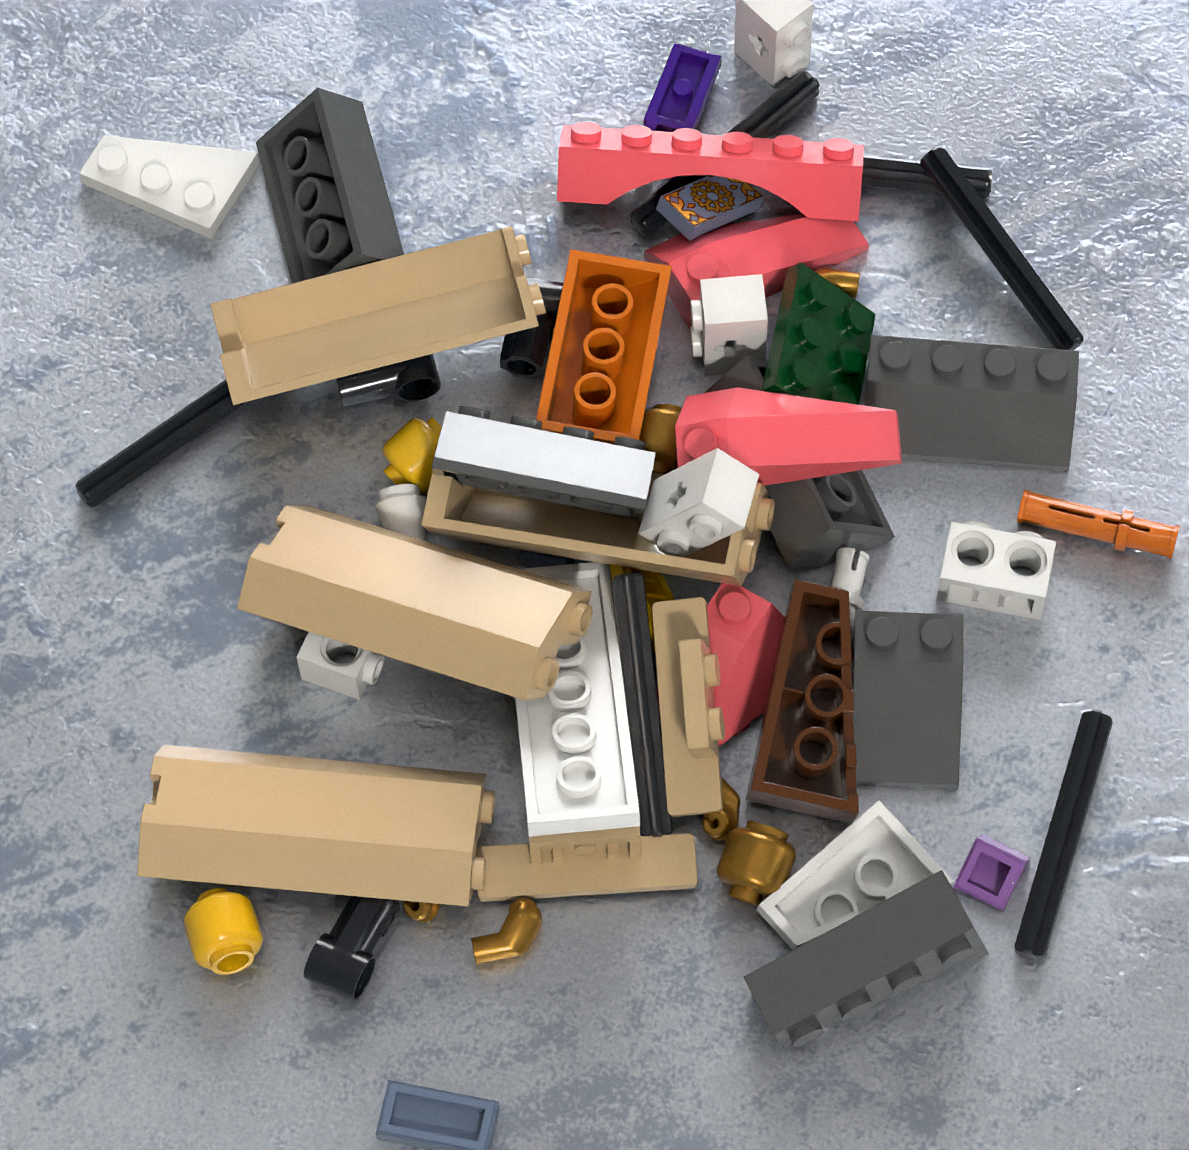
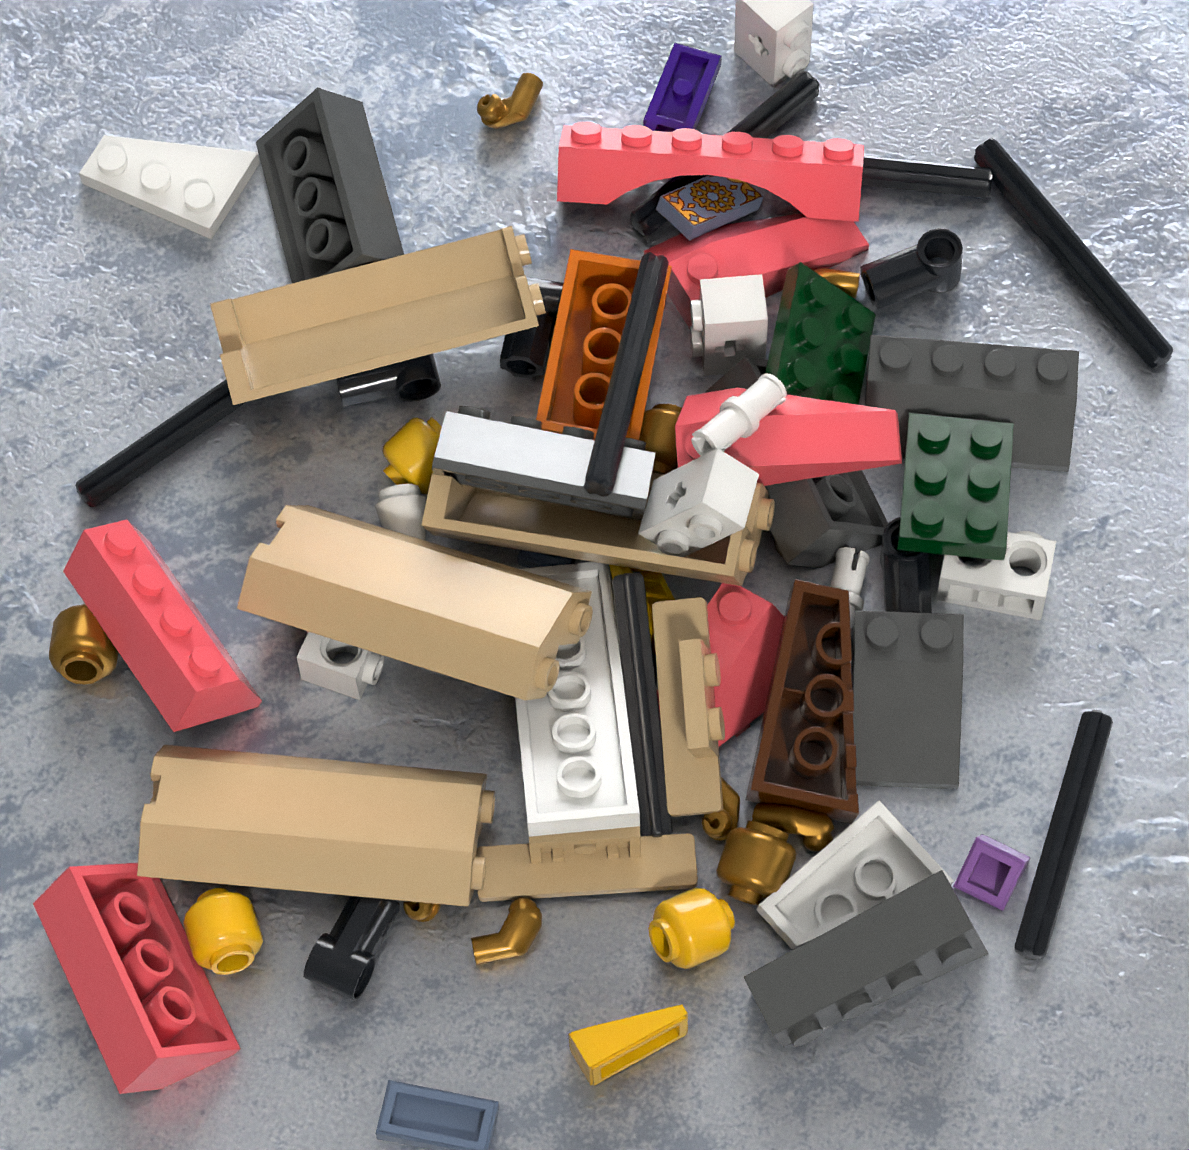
(81, 647): none -> pearl gold head
(134, 976): none -> coral slope
(157, 627): none -> coral slope
(514, 109): none -> pearl gold arm
(618, 1044): none -> yellow slope
(626, 375): none -> black axle
(691, 928): none -> yellow head
(740, 415): none -> white pin
(799, 821): none -> pearl gold arm
(904, 575): none -> black piece
(911, 272): none -> black piece
(956, 486): none -> dark green plate
(1001, 250): black axle -> none
(1074, 254): none -> black axle
(1098, 524): orange pin -> none

